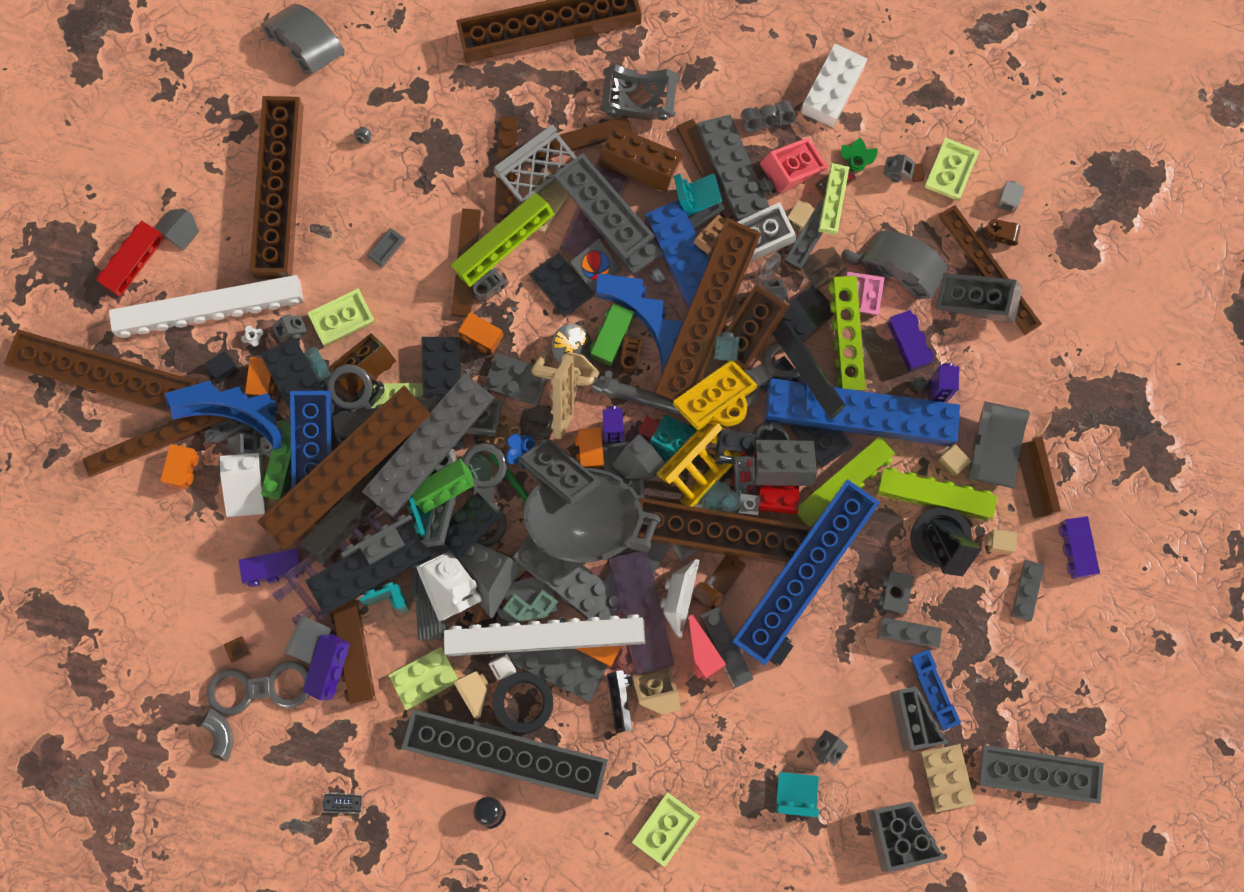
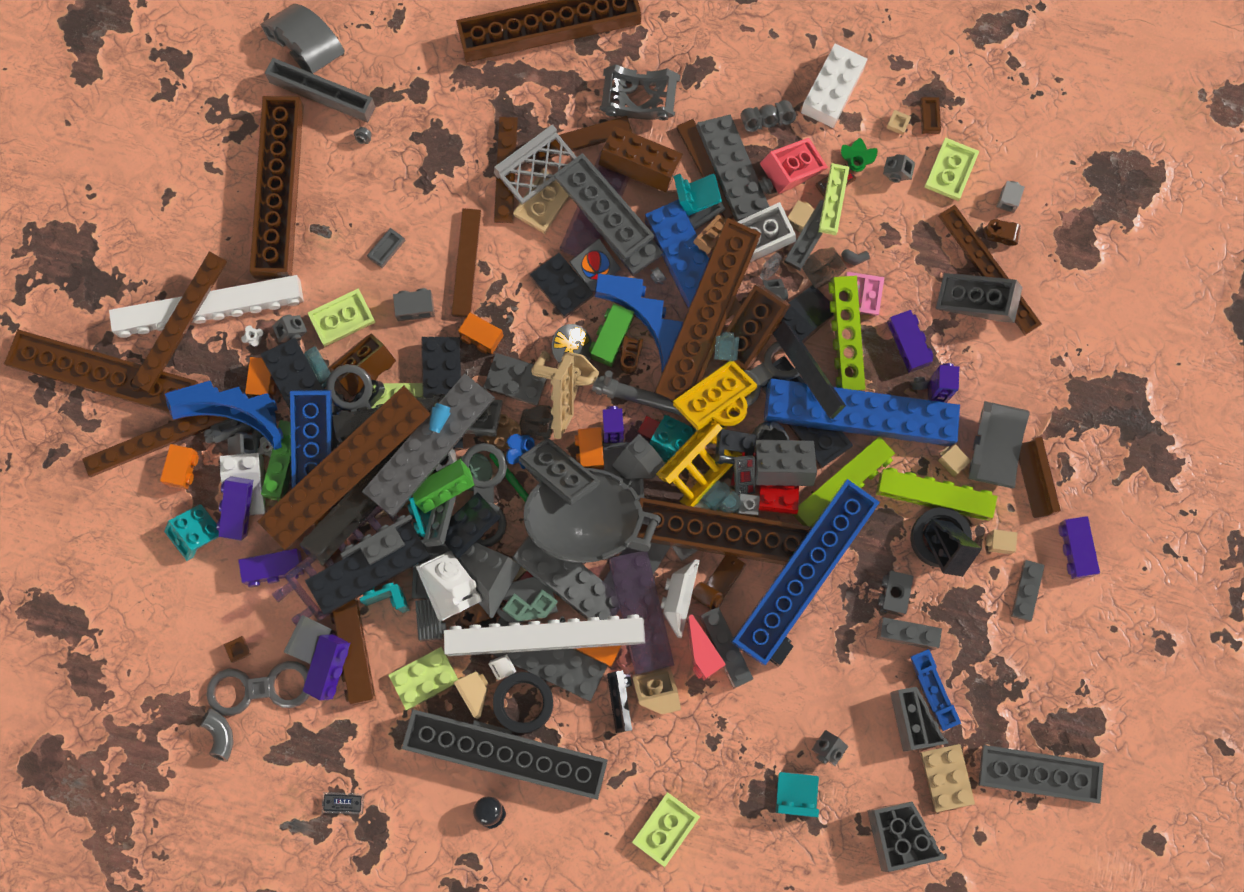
(130, 258): red brick -> none
(178, 227): dark grey slope -> none
(179, 322): none -> reddish brown plate
(191, 531): none -> teal bracket
(221, 367): black brick -> none
(235, 508): none -> dark purple brick
(320, 90): none -> dark grey brick
(414, 304): none -> dark grey brick
(439, 416): none -> dark azure cone
(492, 282): dark grey piece -> none
(502, 239): lime brick -> none
(898, 122): none -> tan plate
(906, 259): dark grey panel -> none
(918, 173): reddish brown piece -> none
(930, 115): none -> reddish brown tile

